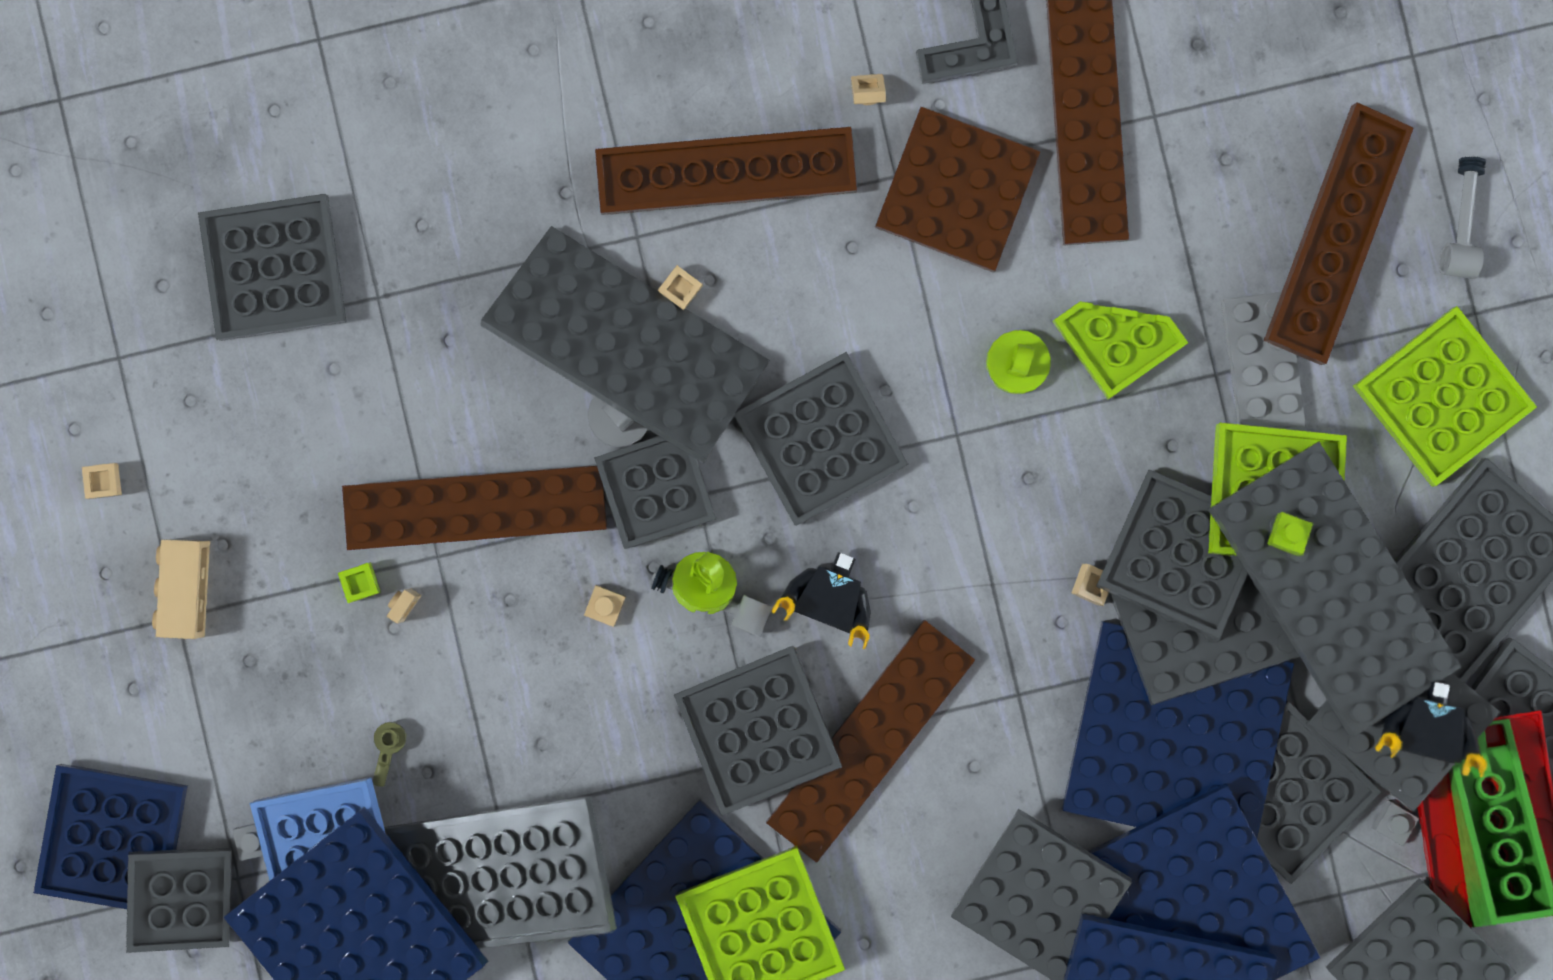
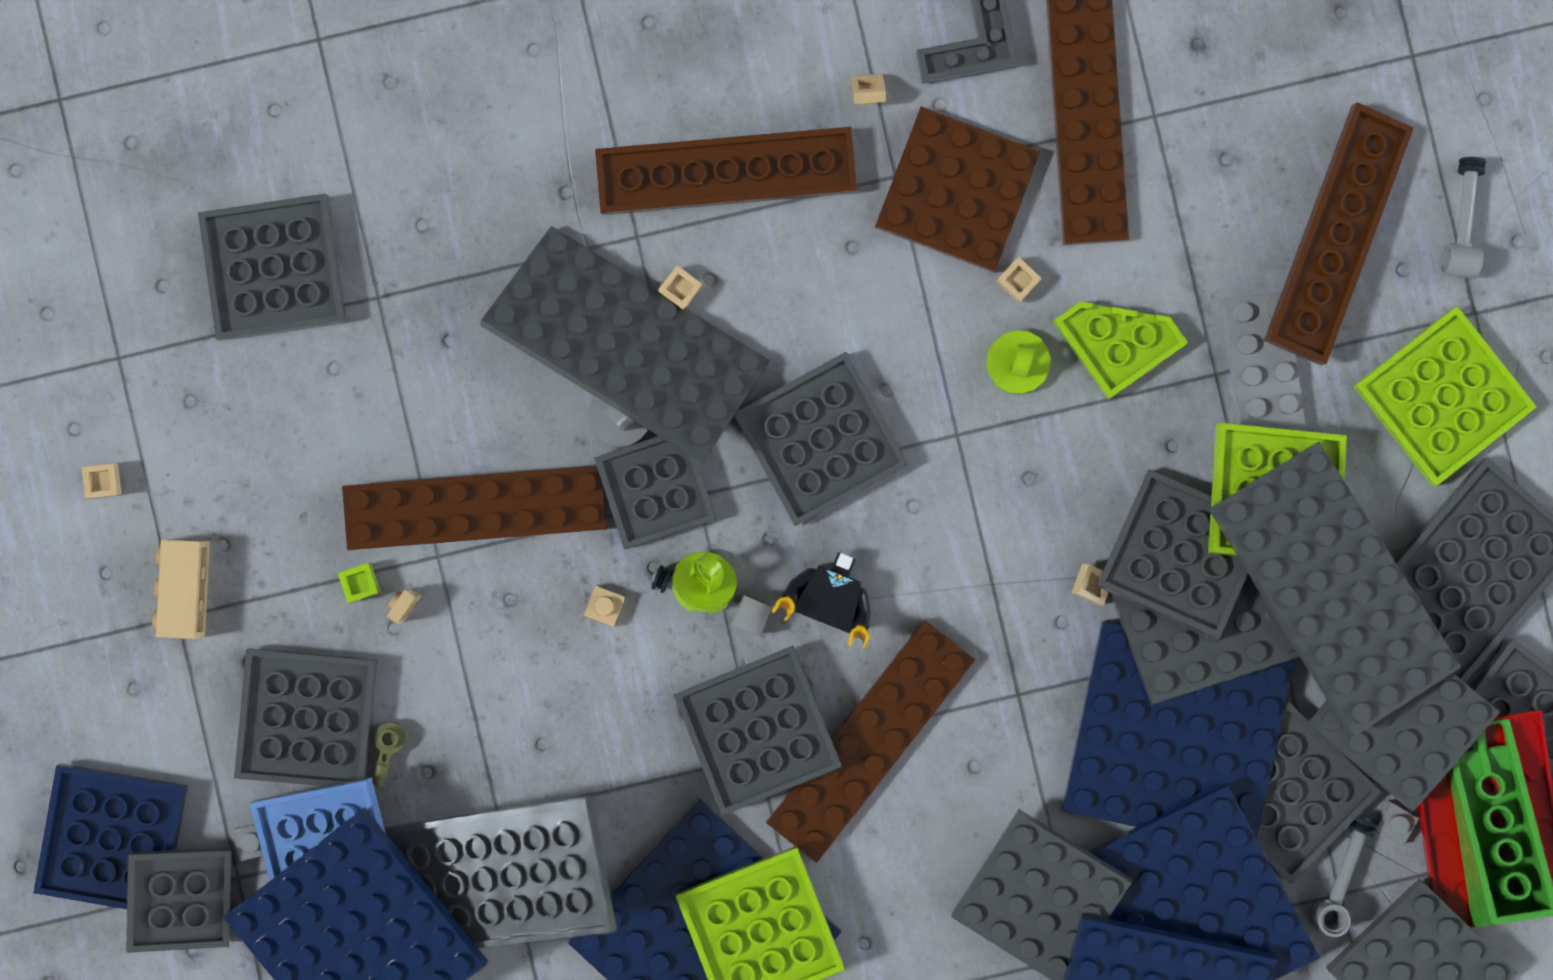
(305, 718): none -> dark grey plate
(1018, 280): none -> tan plate
(1290, 534): lime plate -> none
(1342, 920): none -> light grey piece
(1433, 731): black torso -> none

